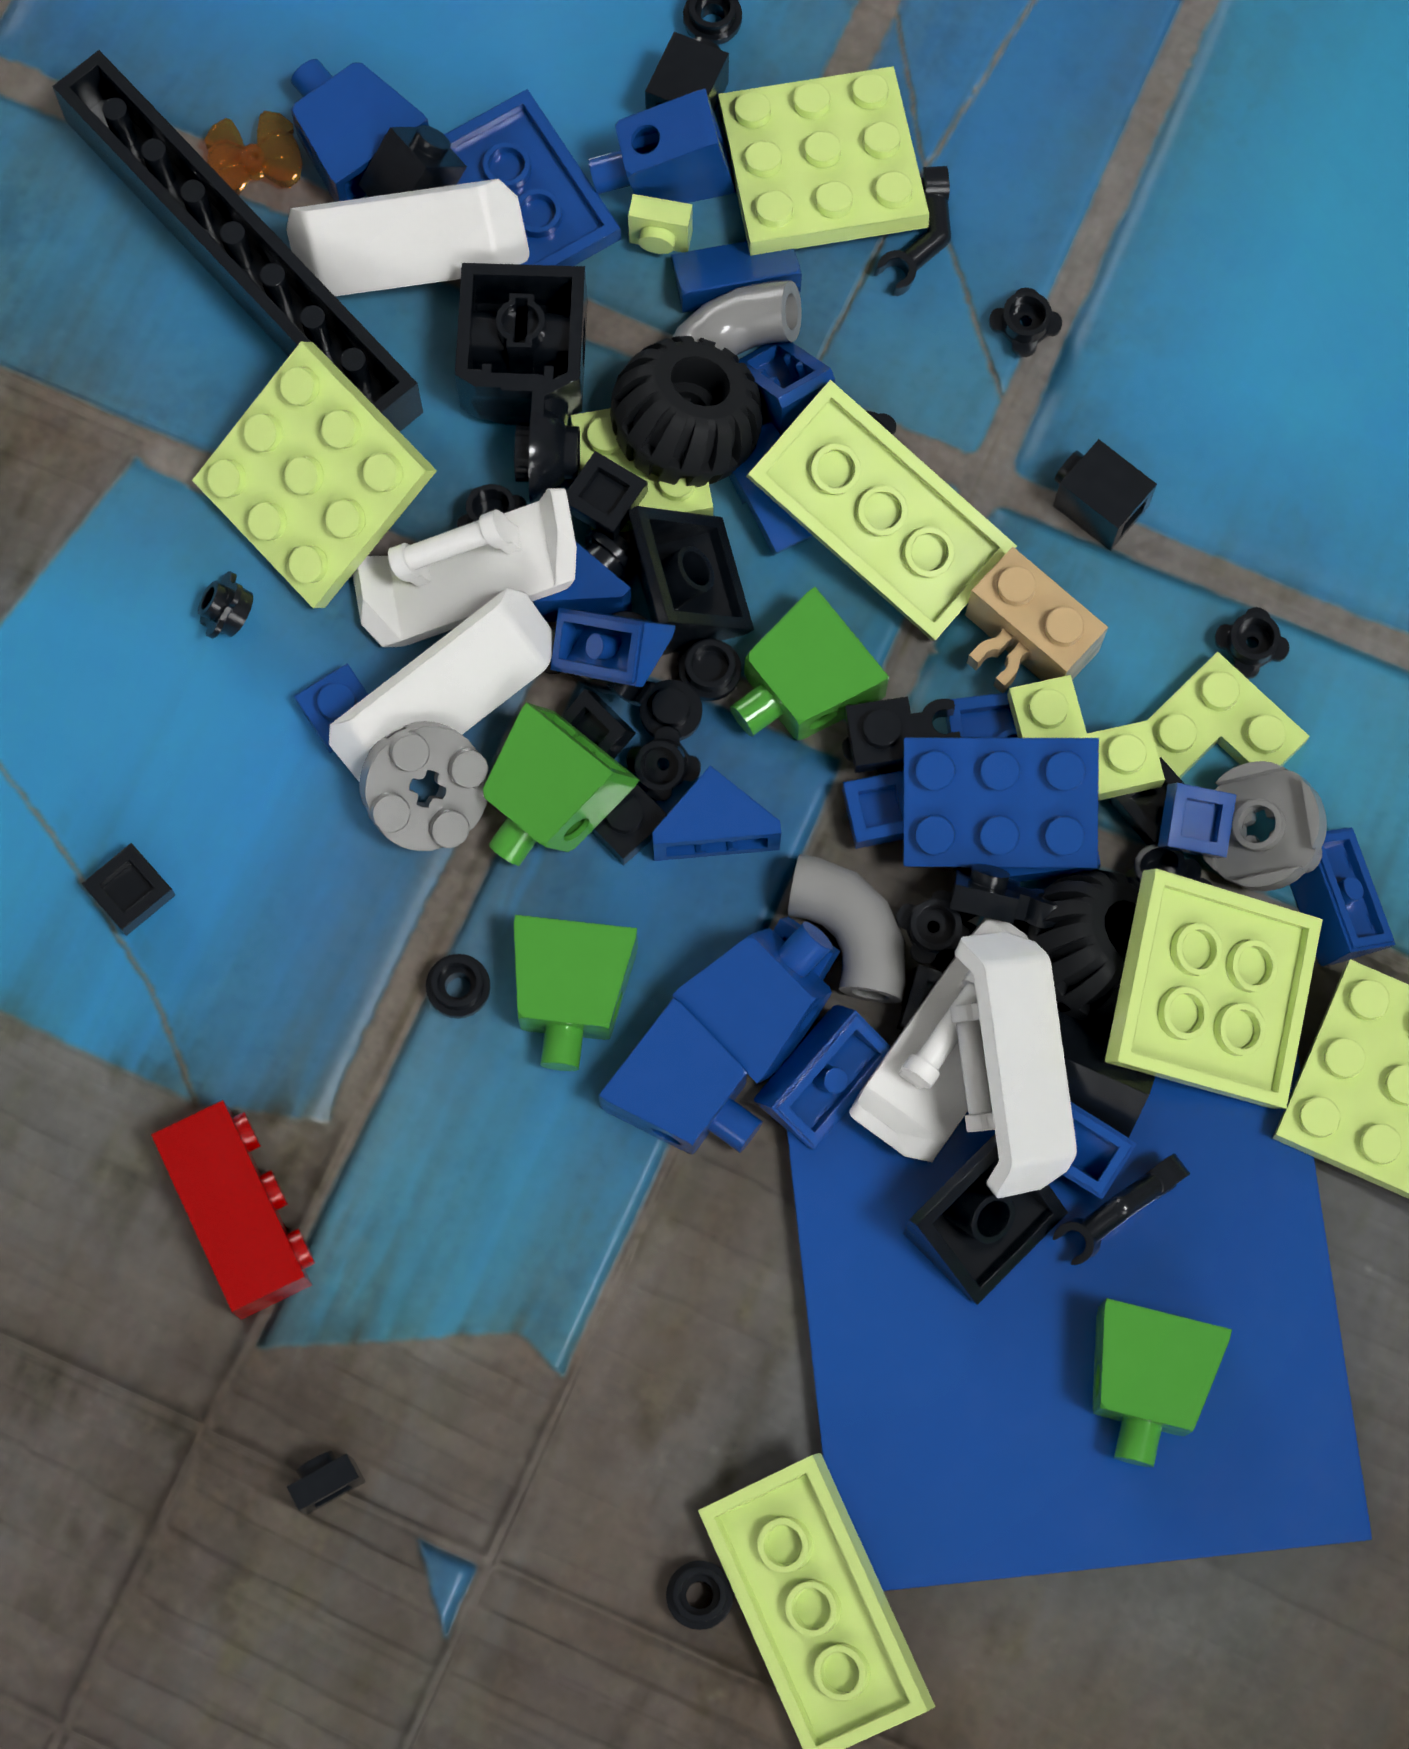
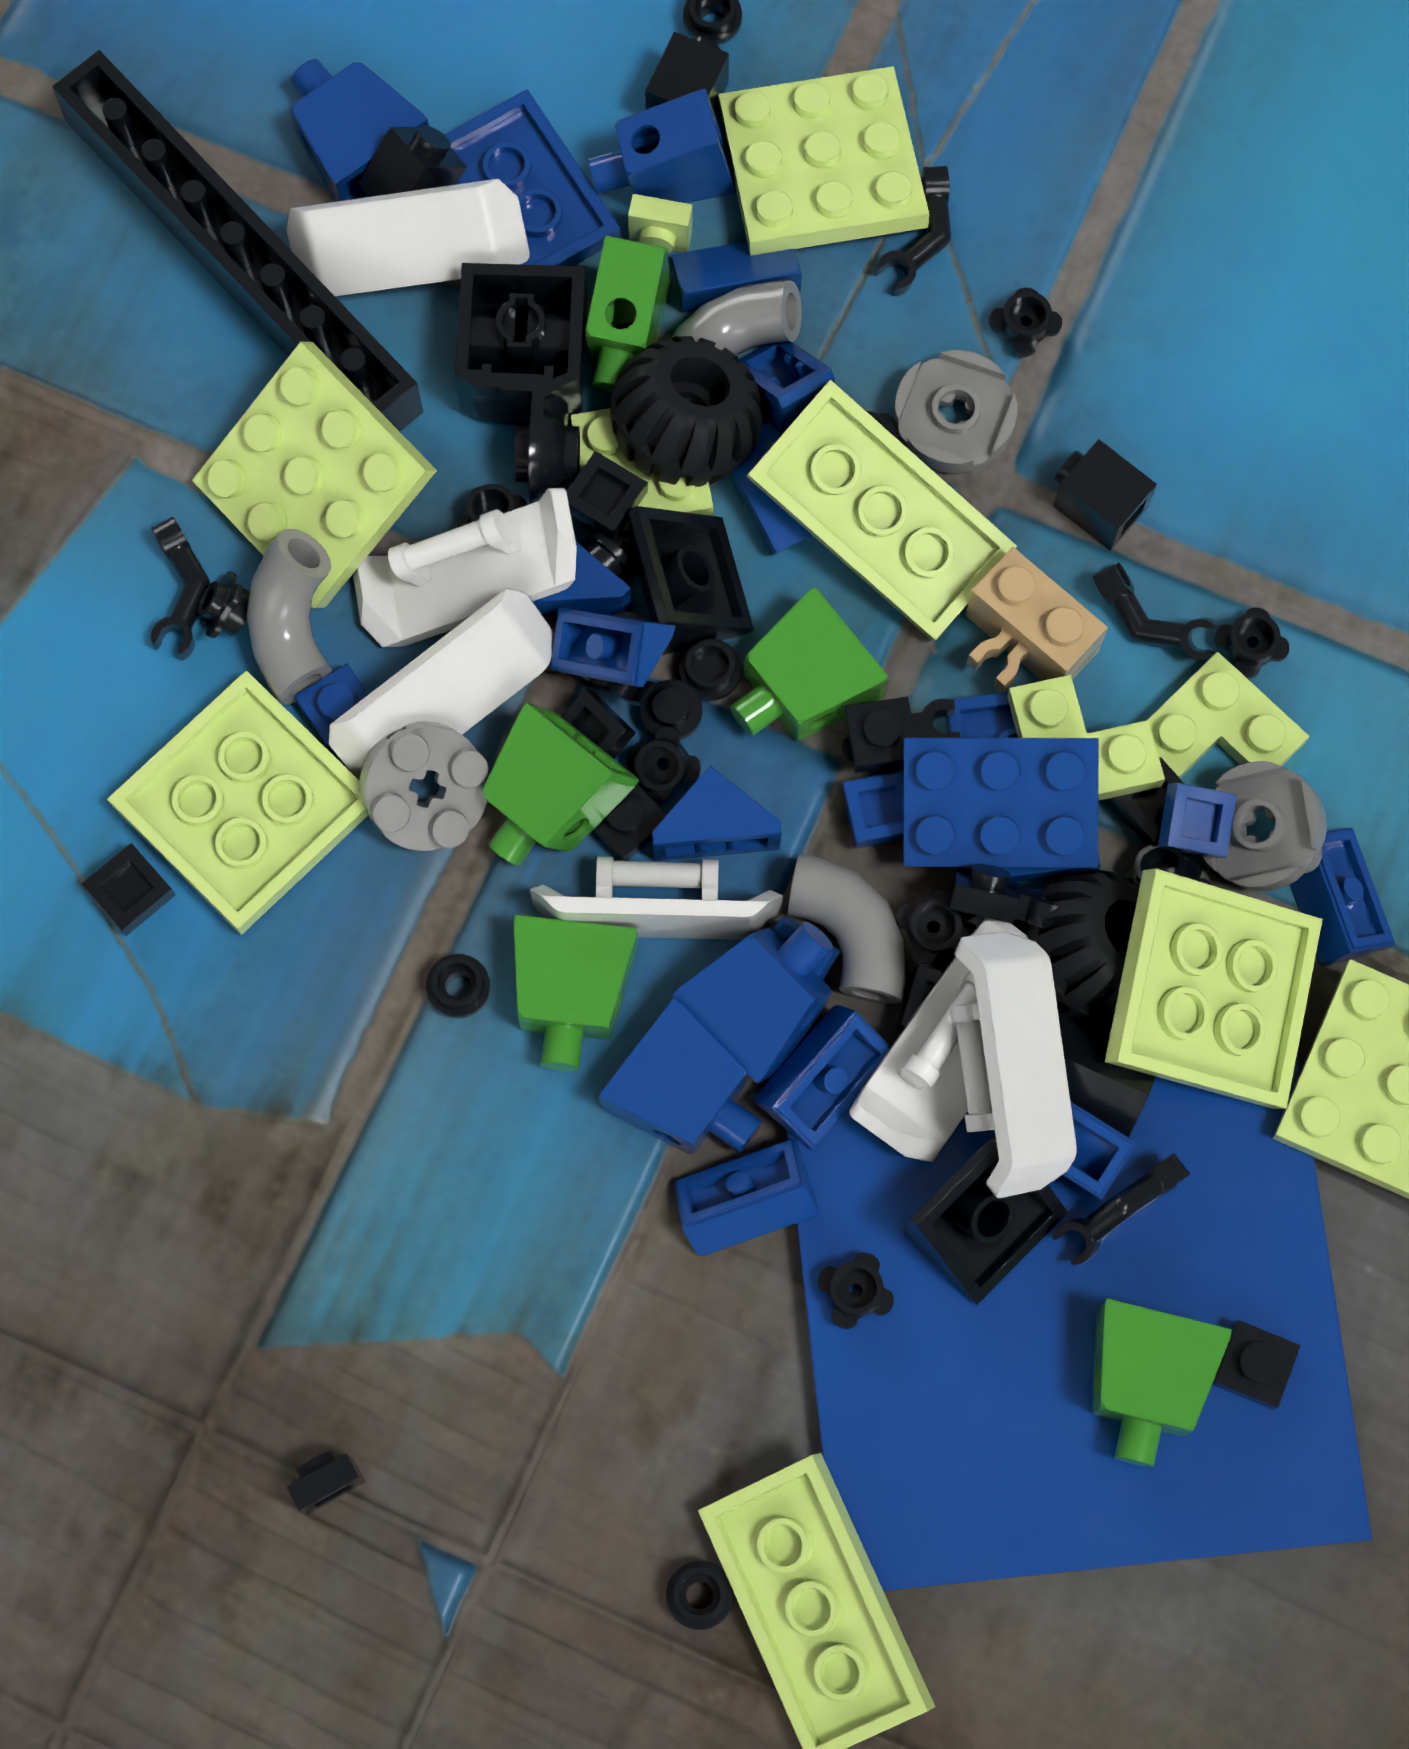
(195, 583): none -> black arm
(234, 1208): red brick -> none
(242, 802): none -> yellowish green plate
(273, 157): clear orange piece -> none
(281, 614): none -> light grey cylinder
(627, 291): none -> bright green torso
(662, 917): none -> white piece
(745, 1198): none -> blue slope
(860, 1272): none -> black plate
(952, 446): none -> light grey plate
(1119, 592): none -> black arm
(1256, 1365): none -> black plate

